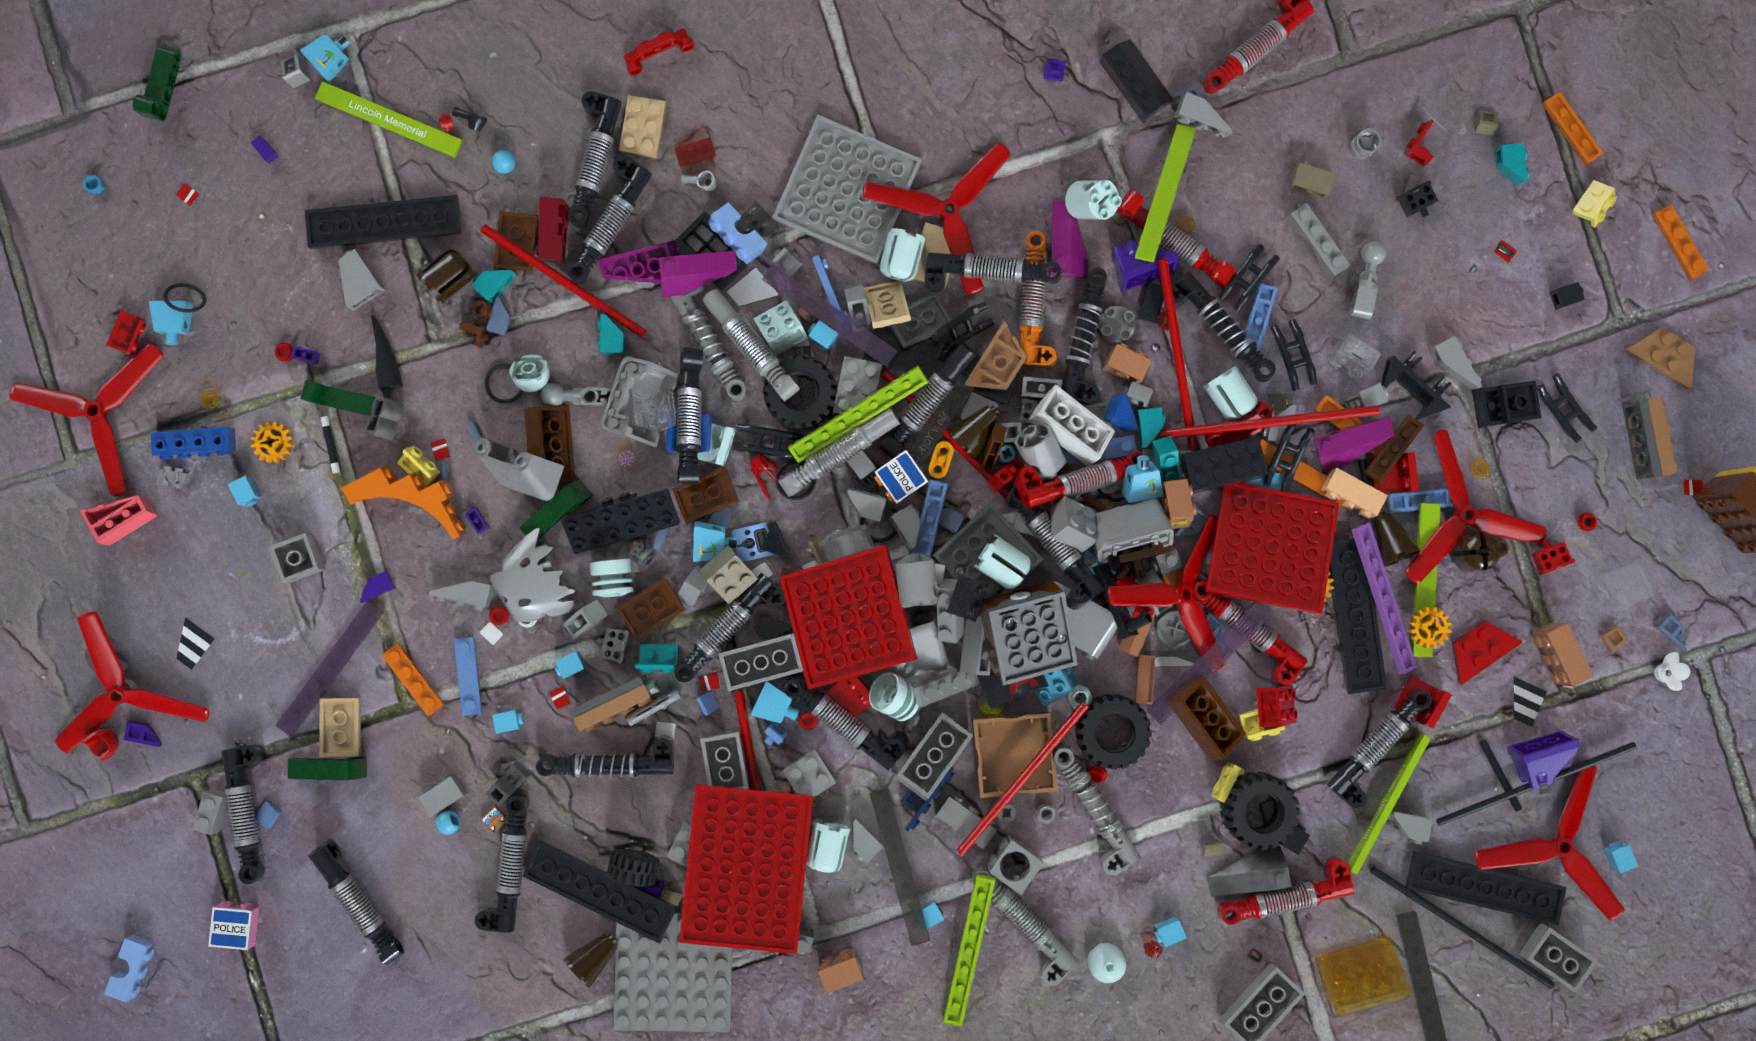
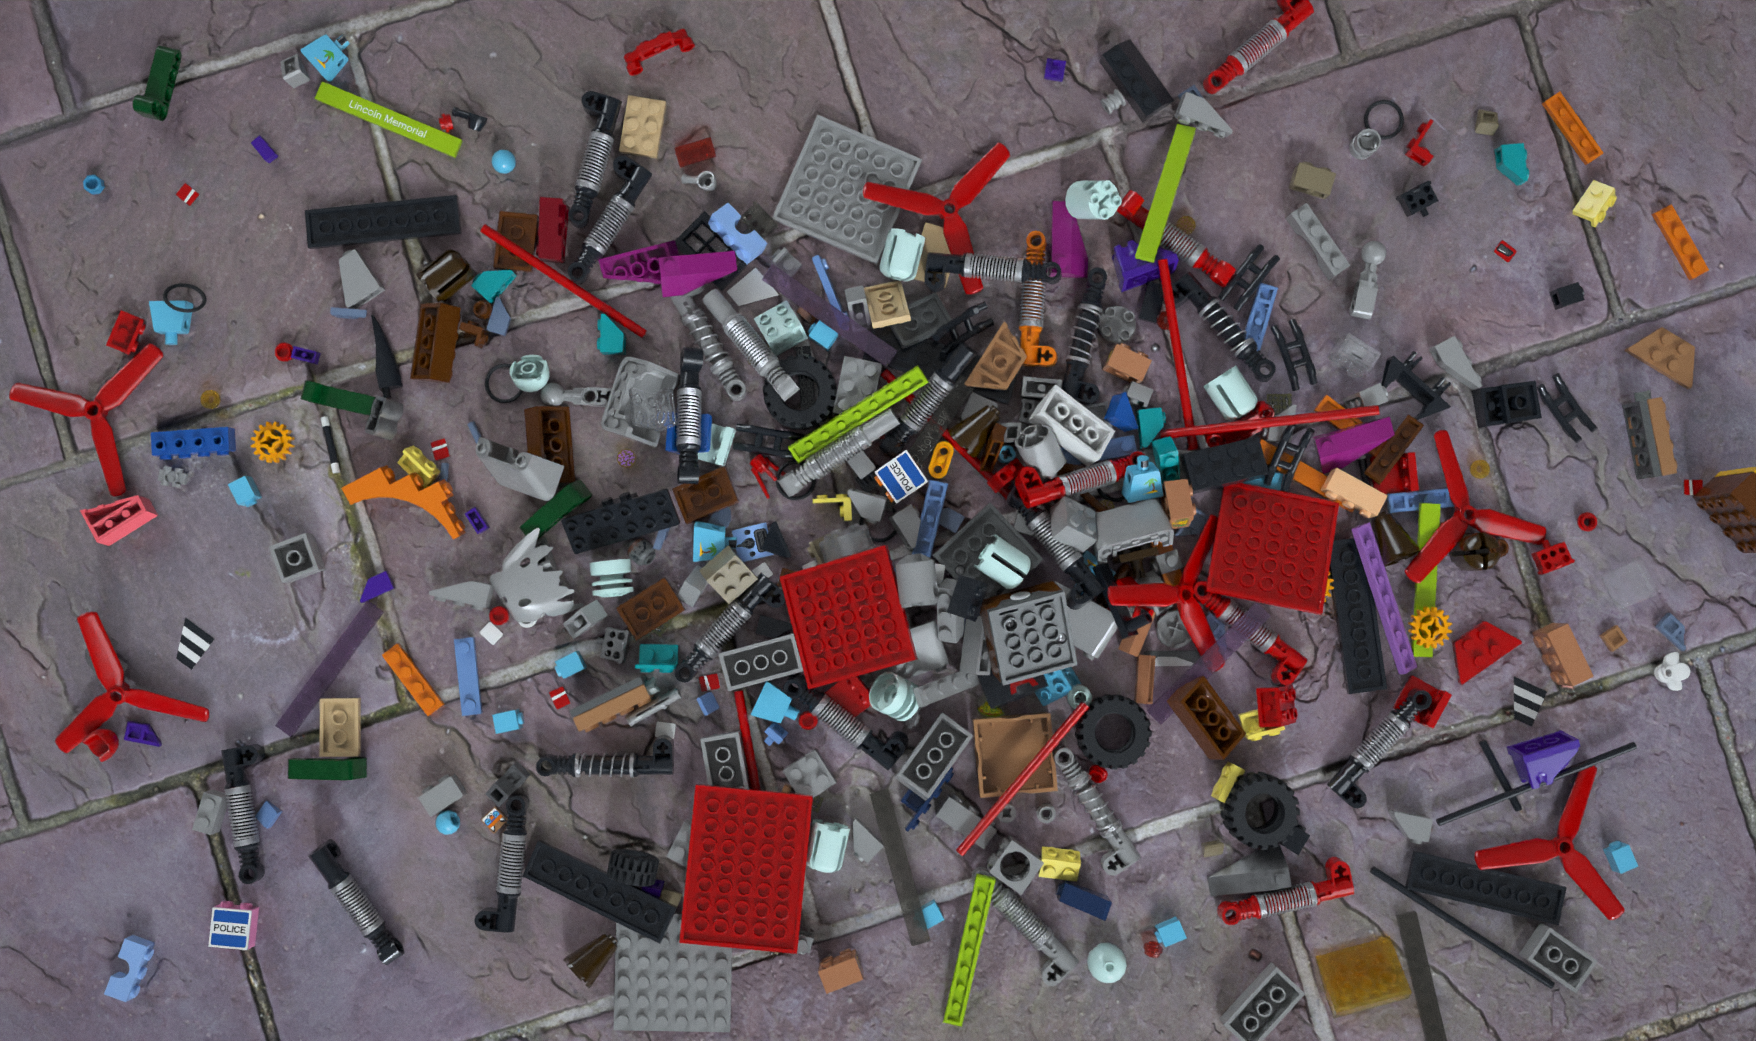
(348, 313): none -> sand blue tile
(435, 342): none -> reddish brown slope
(845, 511): none -> light yellow bracket
(1060, 863): none -> light yellow bracket
(1084, 899): none -> dark blue slope
(1113, 102): none -> light grey bush
(1388, 803): lime tile -> none
(1391, 104): none -> black tyre

